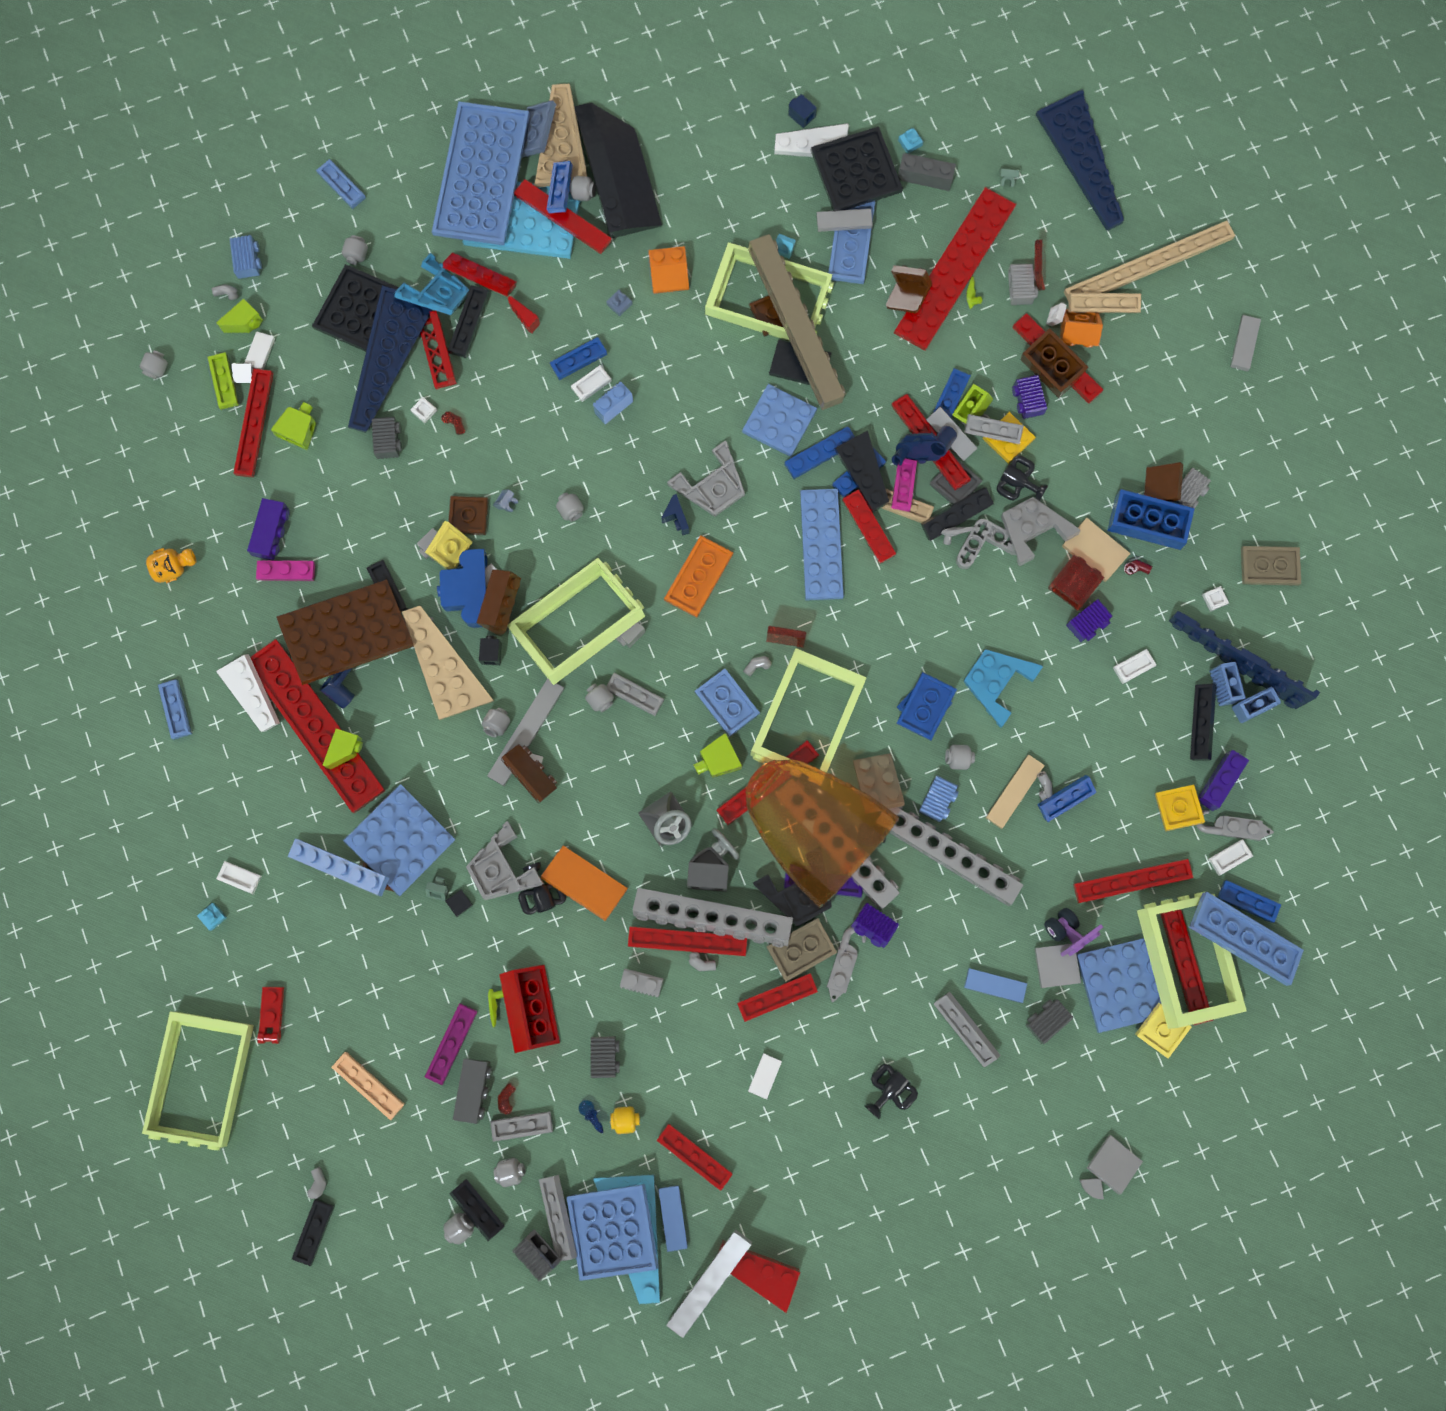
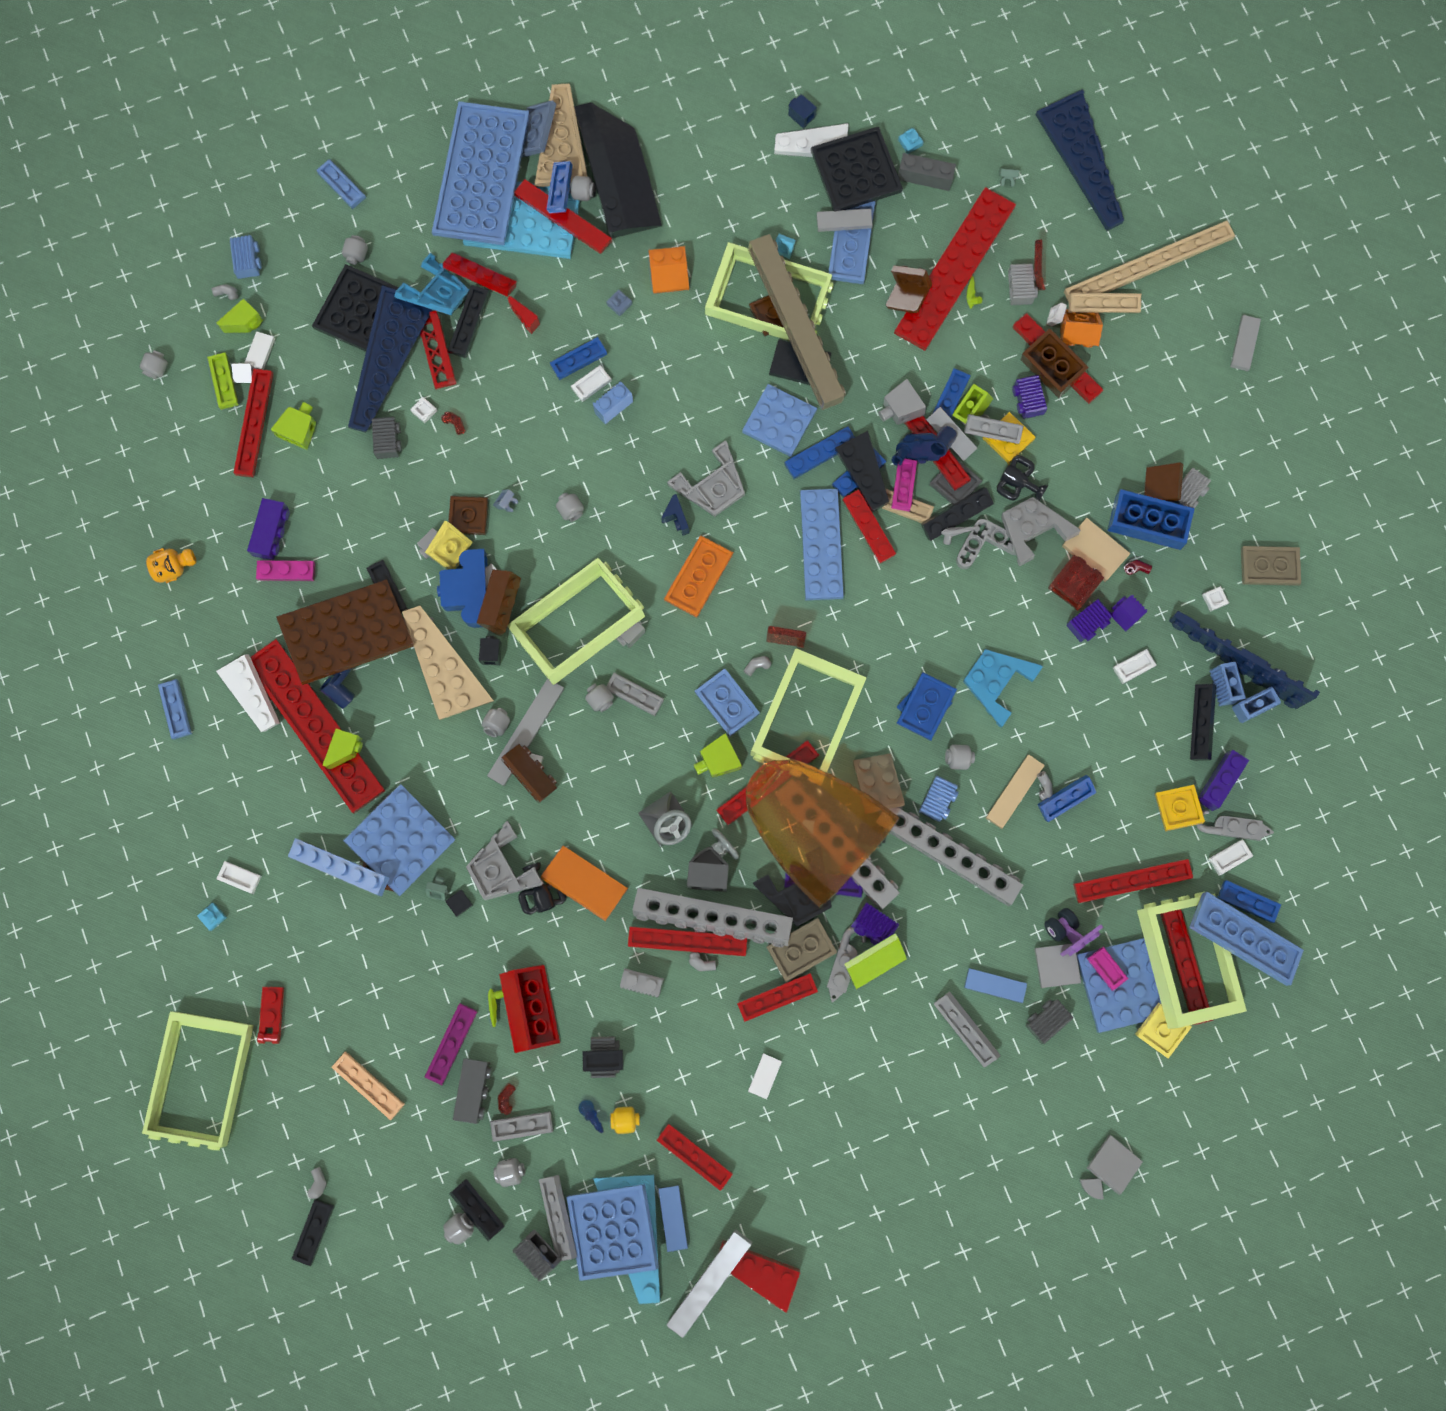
(602, 1060): none -> black tile
(875, 961): none -> lime tile
(893, 1087): black piece -> none
(902, 404): none -> light grey torso
(1107, 968): none -> dark pink tile
(1128, 612): none -> dark purple brick

